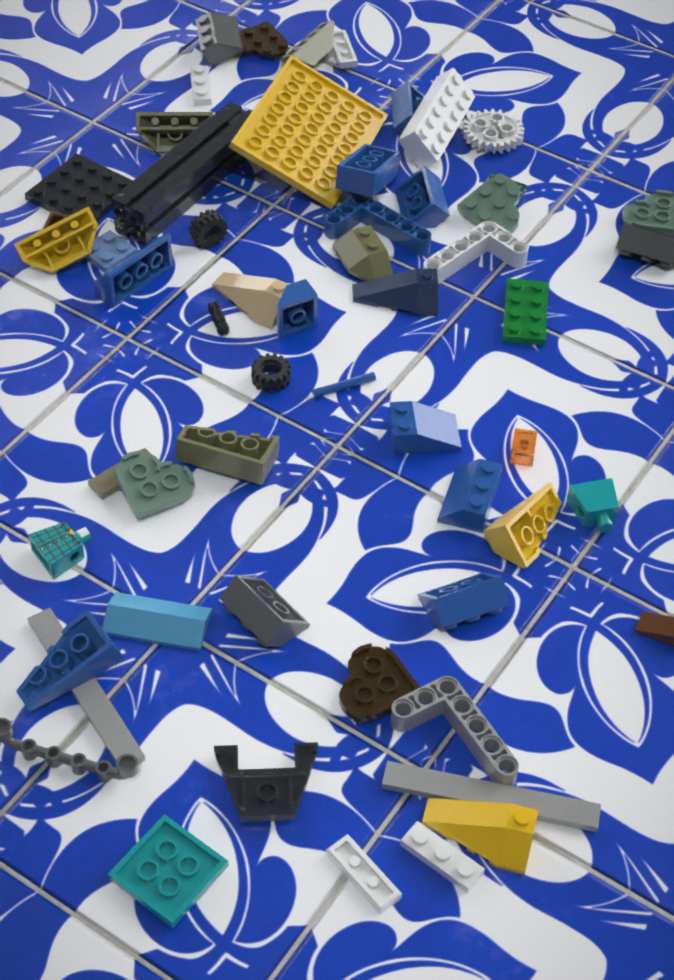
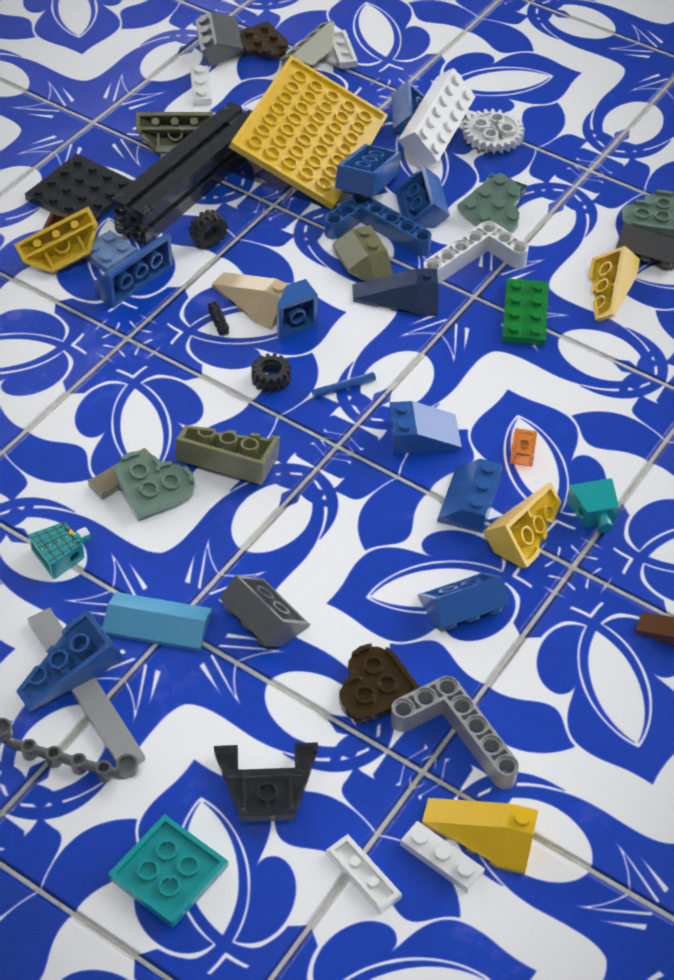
(444, 785): light grey tile -> none
(611, 279): none -> yellow wedge

